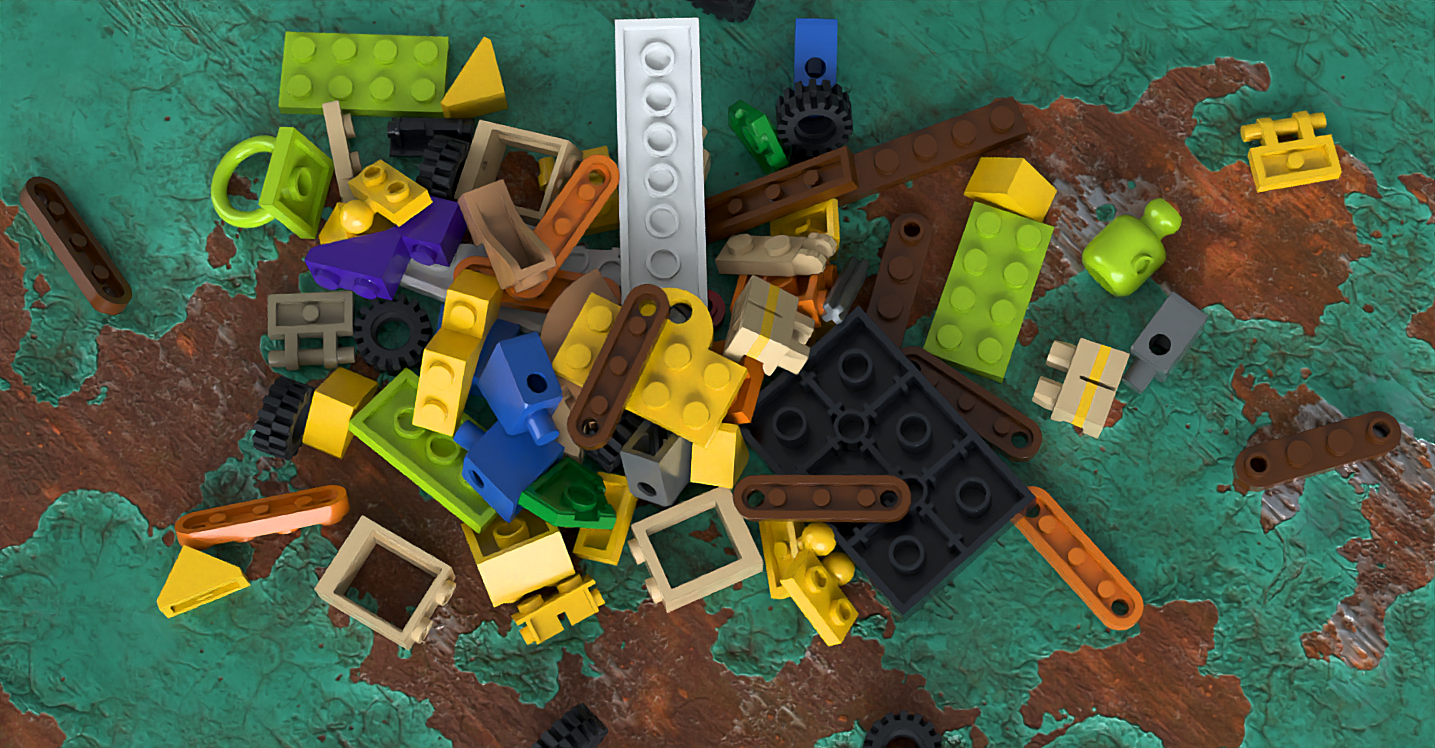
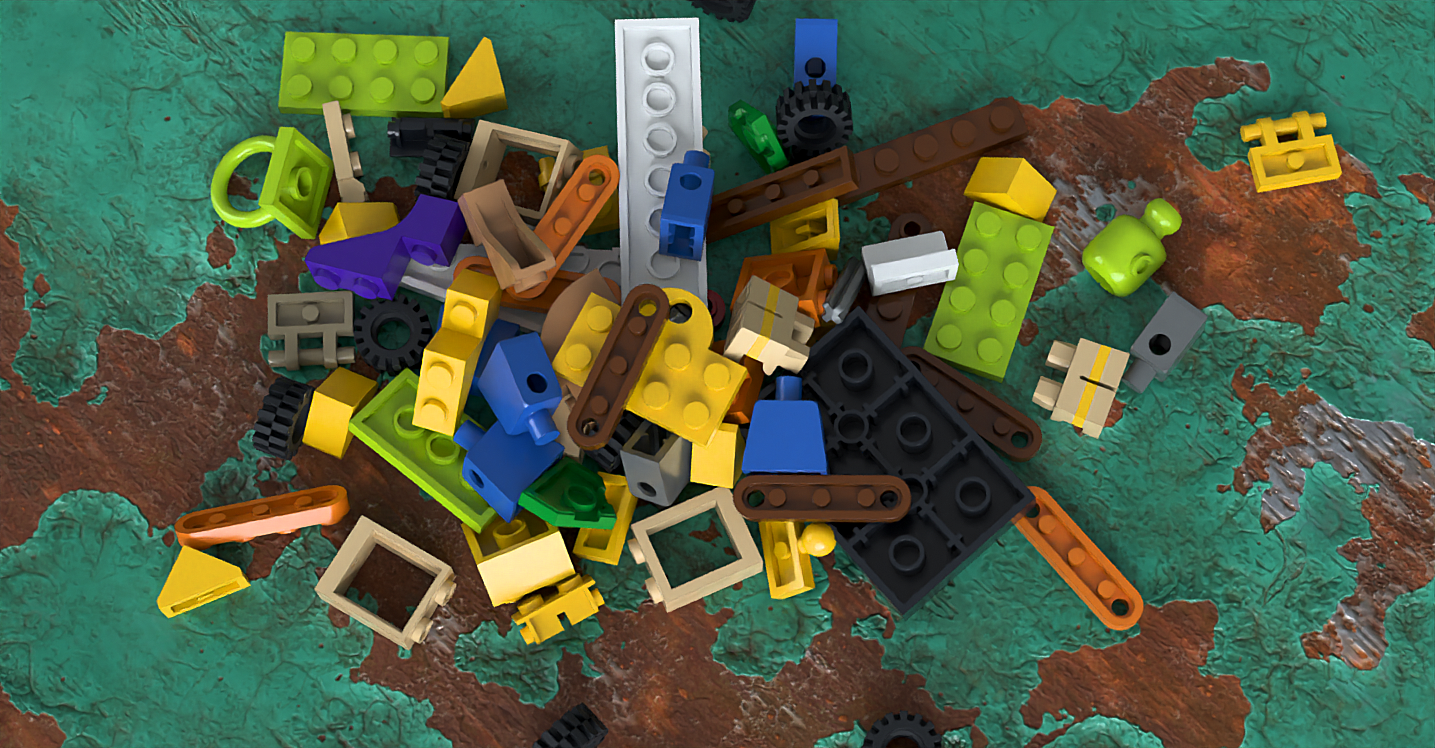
(75, 246): reddish brown plate -> none
(382, 191): yellow plate -> none
(687, 207): none -> blue torso
(775, 255): tan hinge -> none
(786, 434): none -> blue torso
(817, 592): yellow plate -> none
(909, 263): none -> white panel
(1316, 451): reddish brown plate -> none

